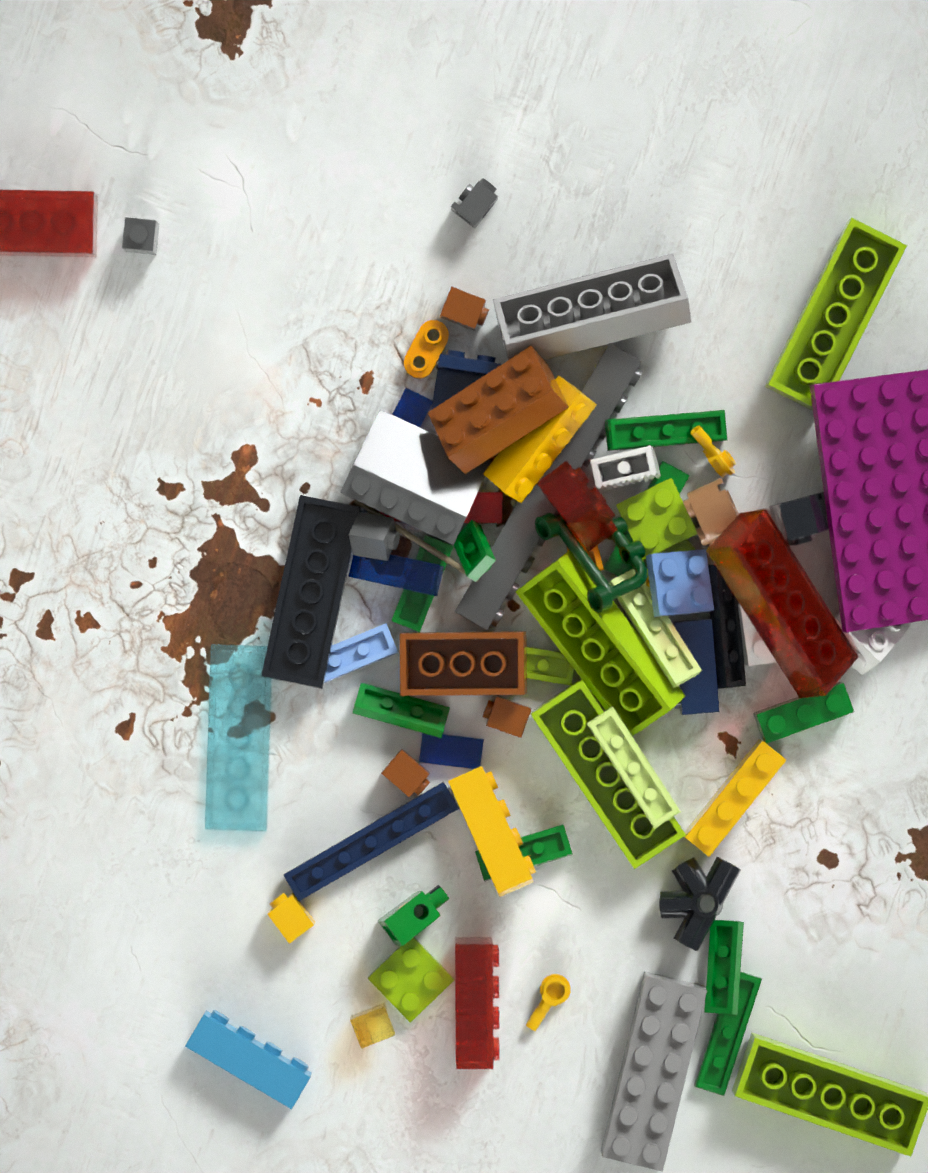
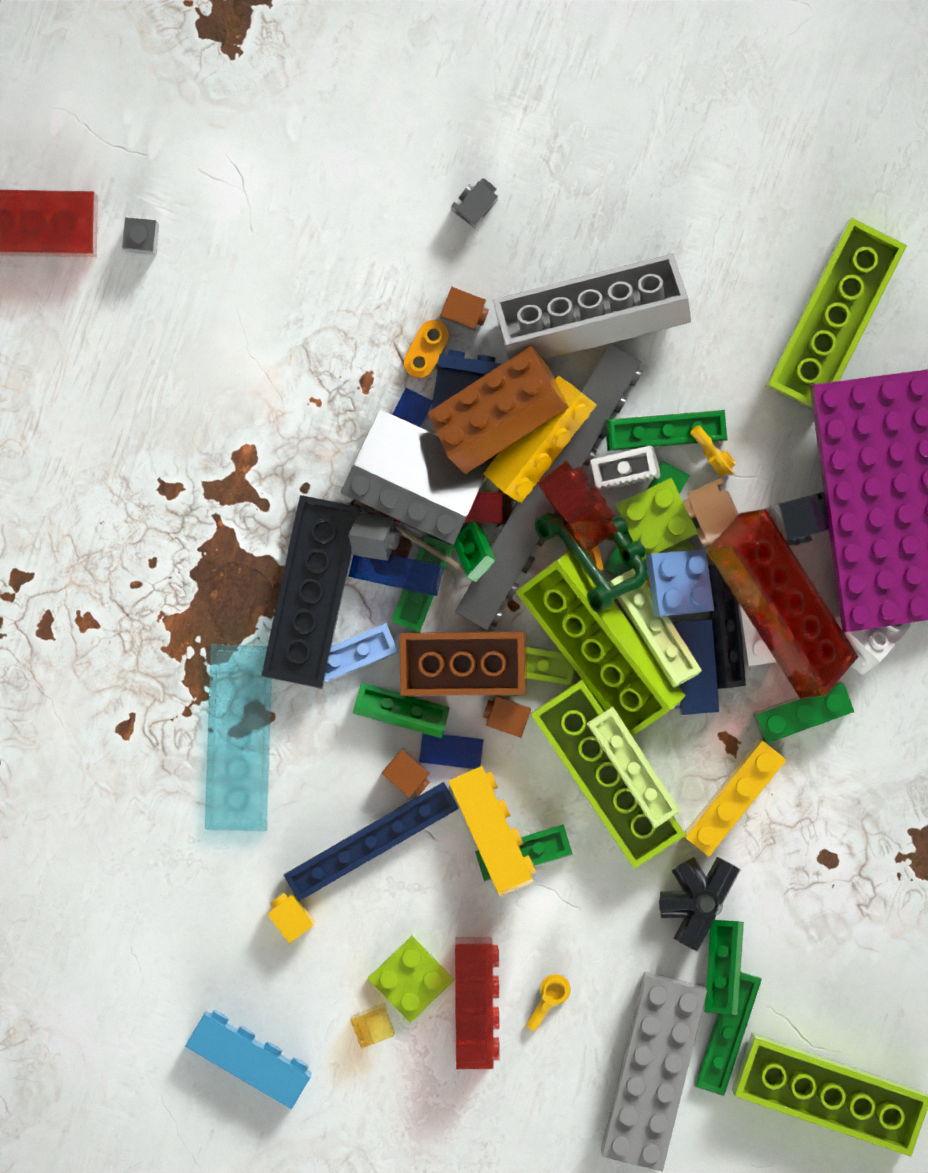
(401, 922): green torso -> none

